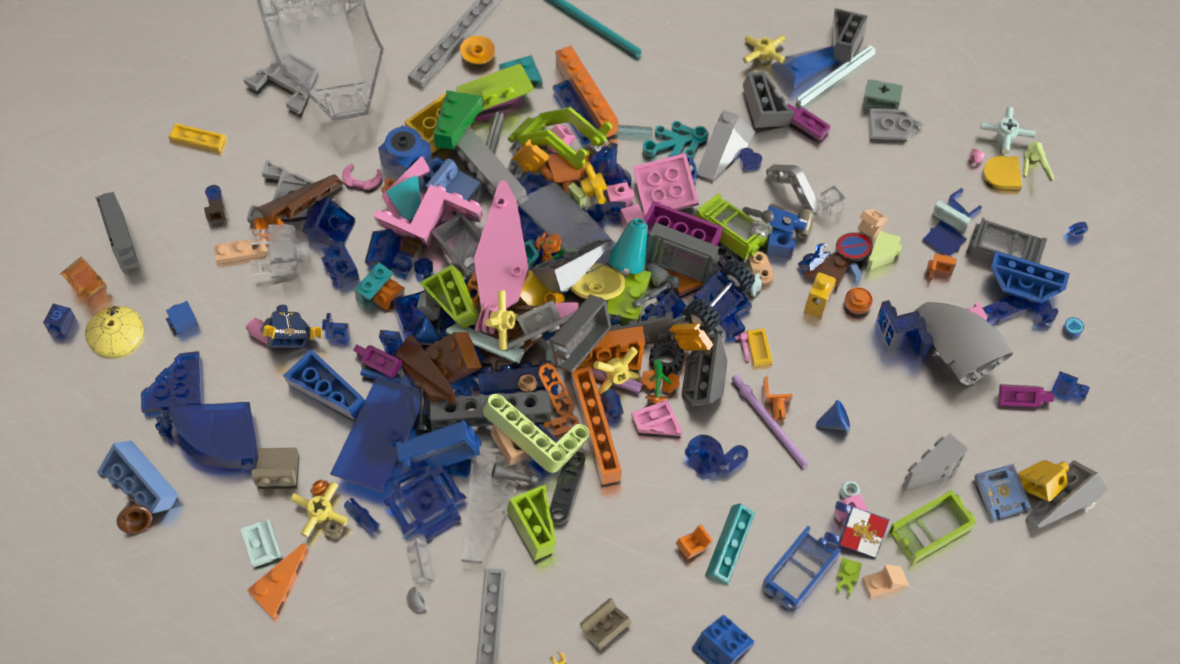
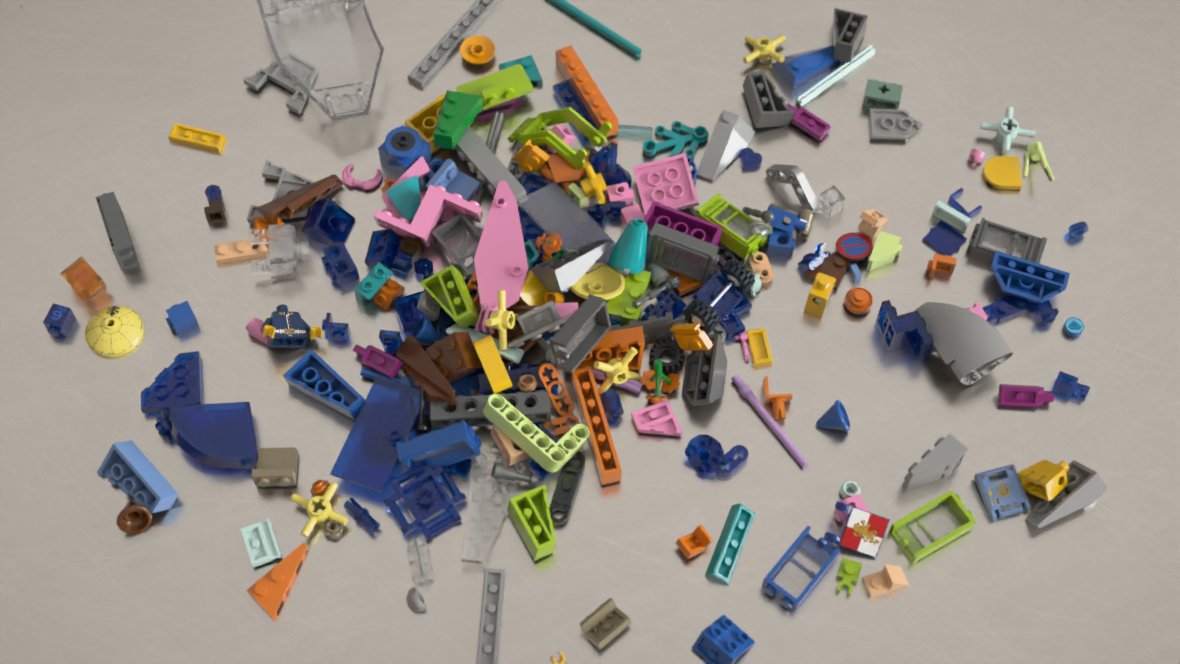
(492, 364): none -> yellow beam

